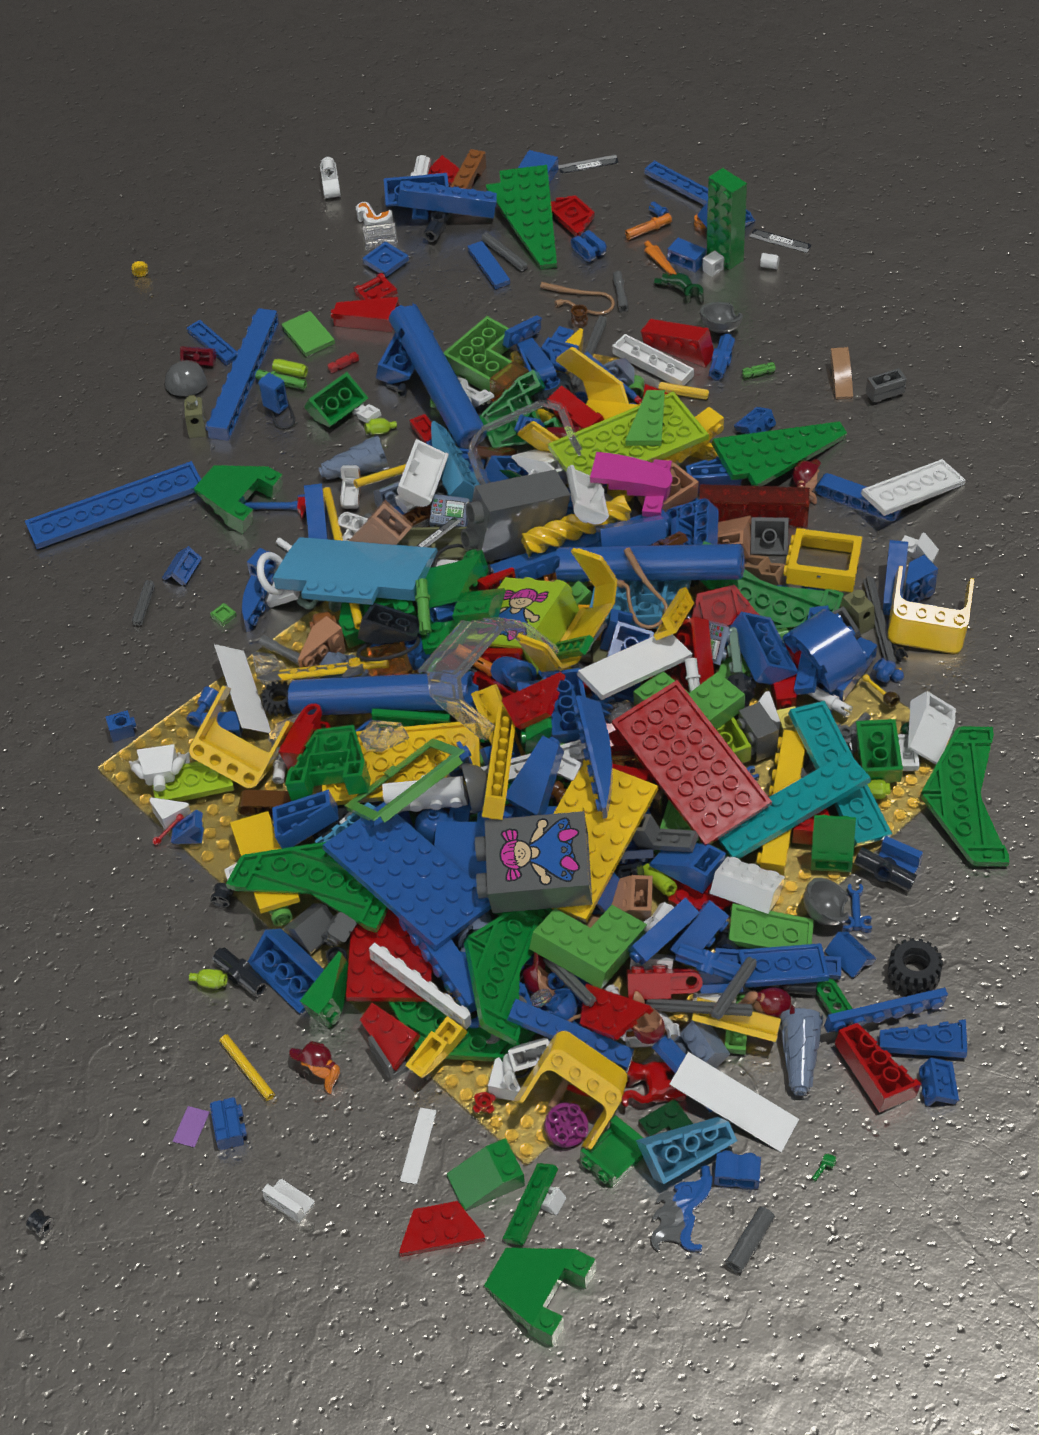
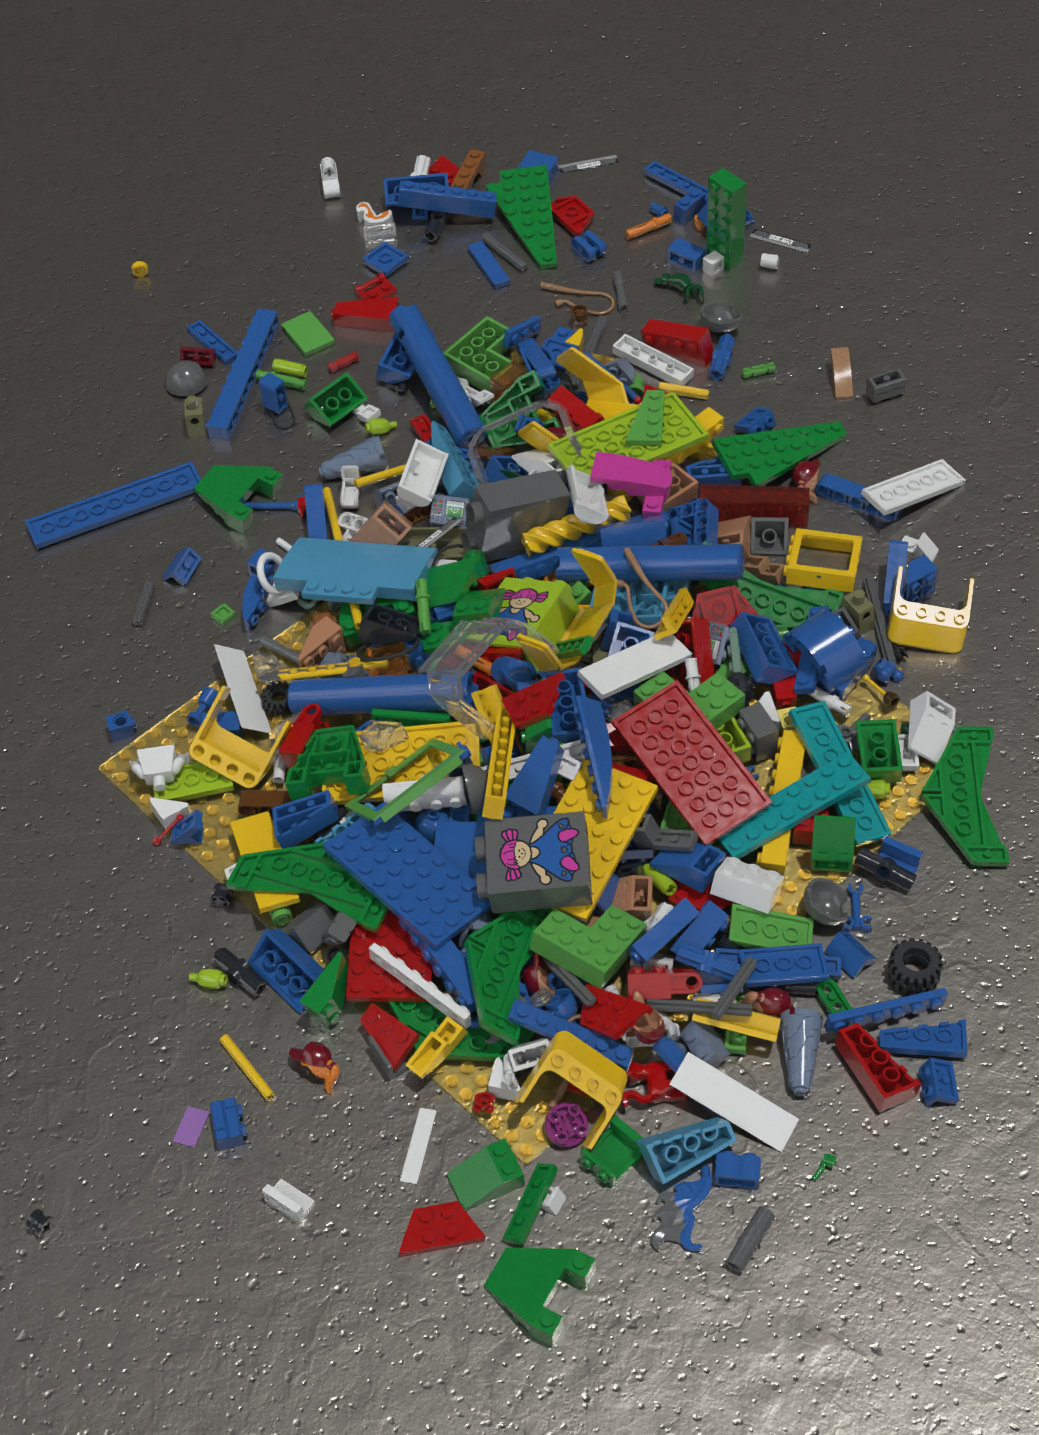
(655, 252): orange bar -> none
(664, 1118): dark green plate -> none
(689, 206): none -> blue brick

